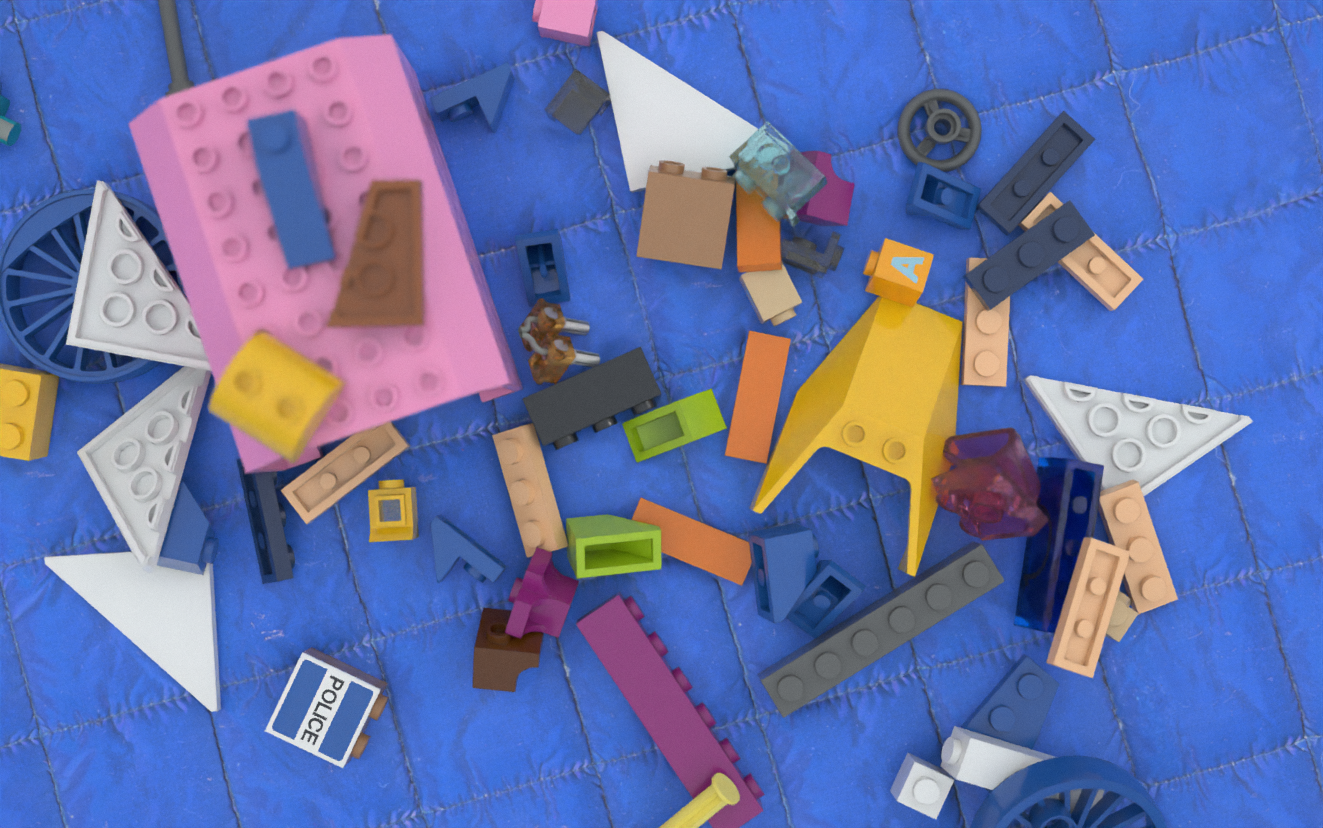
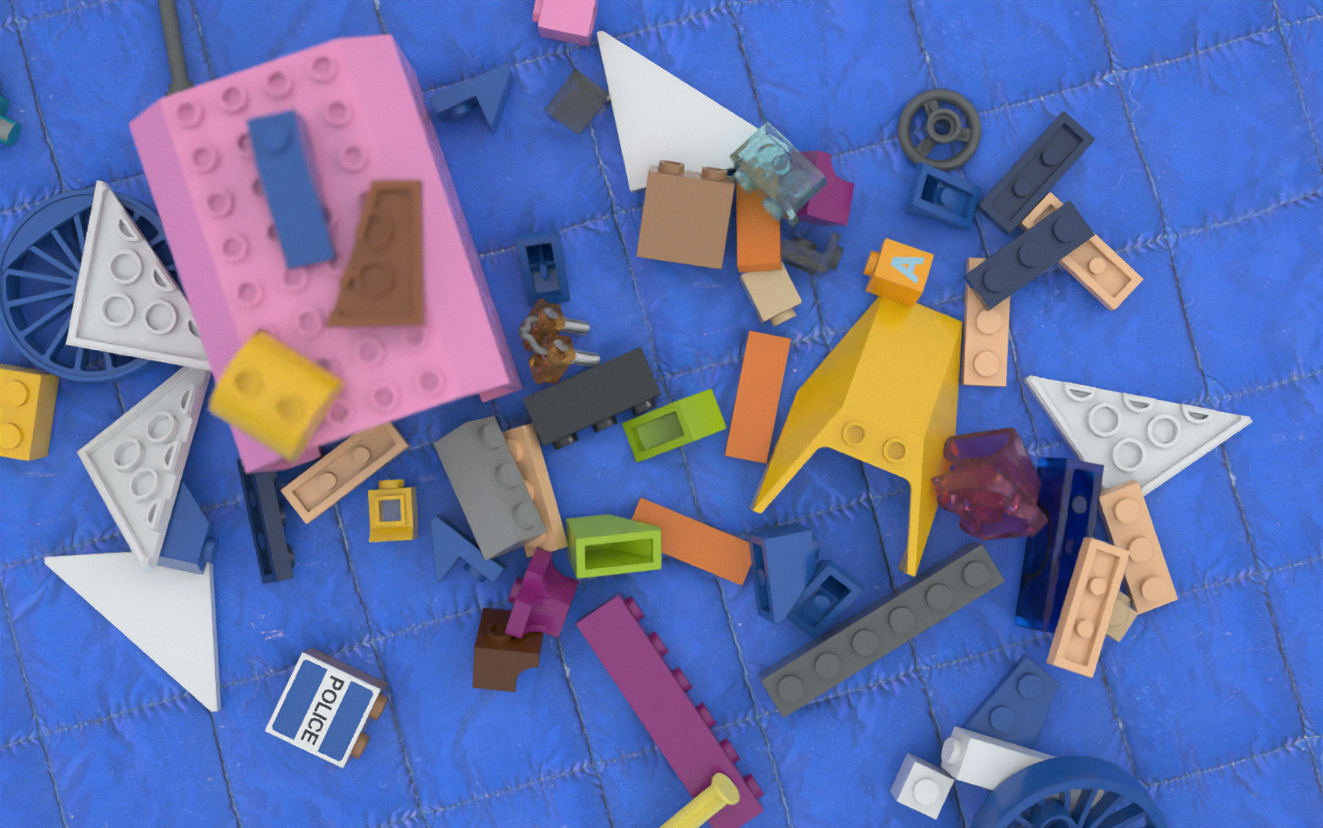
(489, 487): none -> light grey brick

